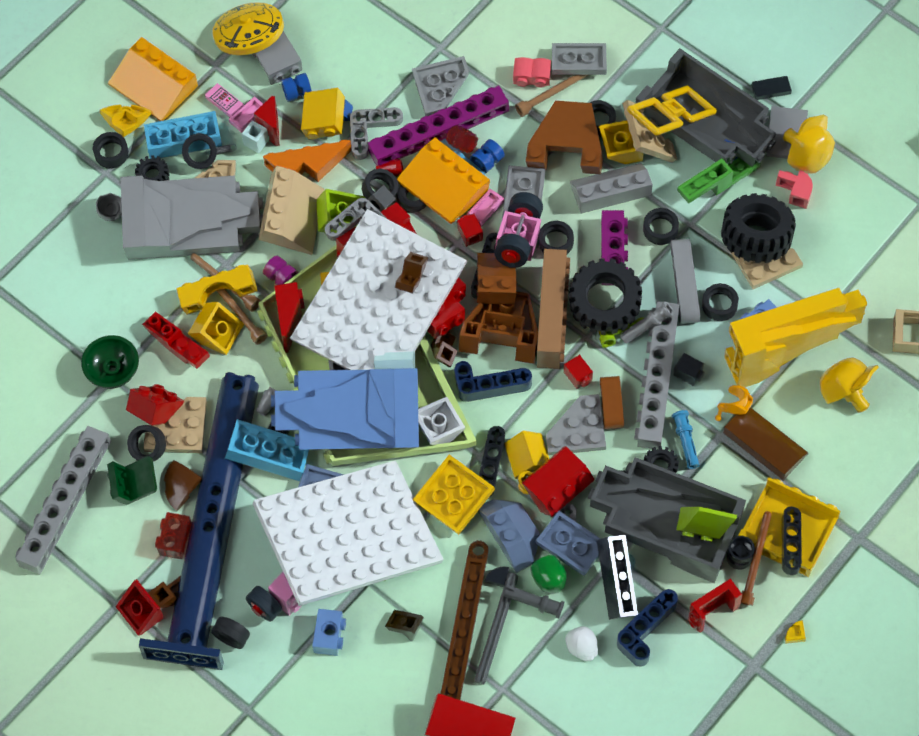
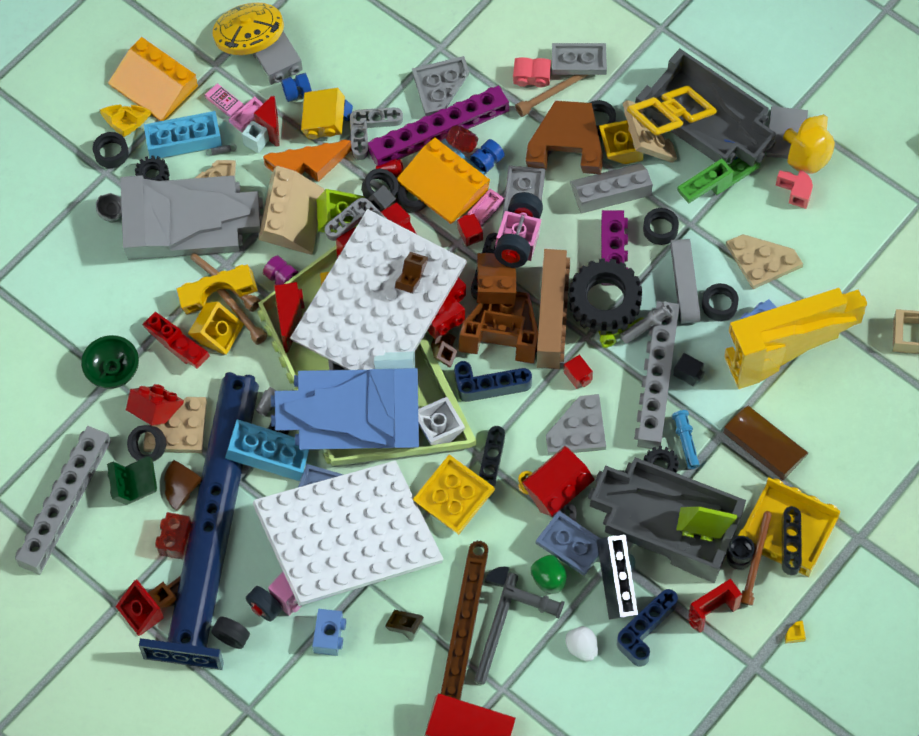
(202, 137): black tyre -> none
(512, 531): sand blue wedge -> none
(526, 452): yellow slope -> none
(553, 226): black tyre -> none
(611, 402): dark orange beam -> none
(740, 407): light orange helmet -> none
(762, 212): black tyre -> none
(771, 87): black tile -> none
(846, 381): yellow piece -> none

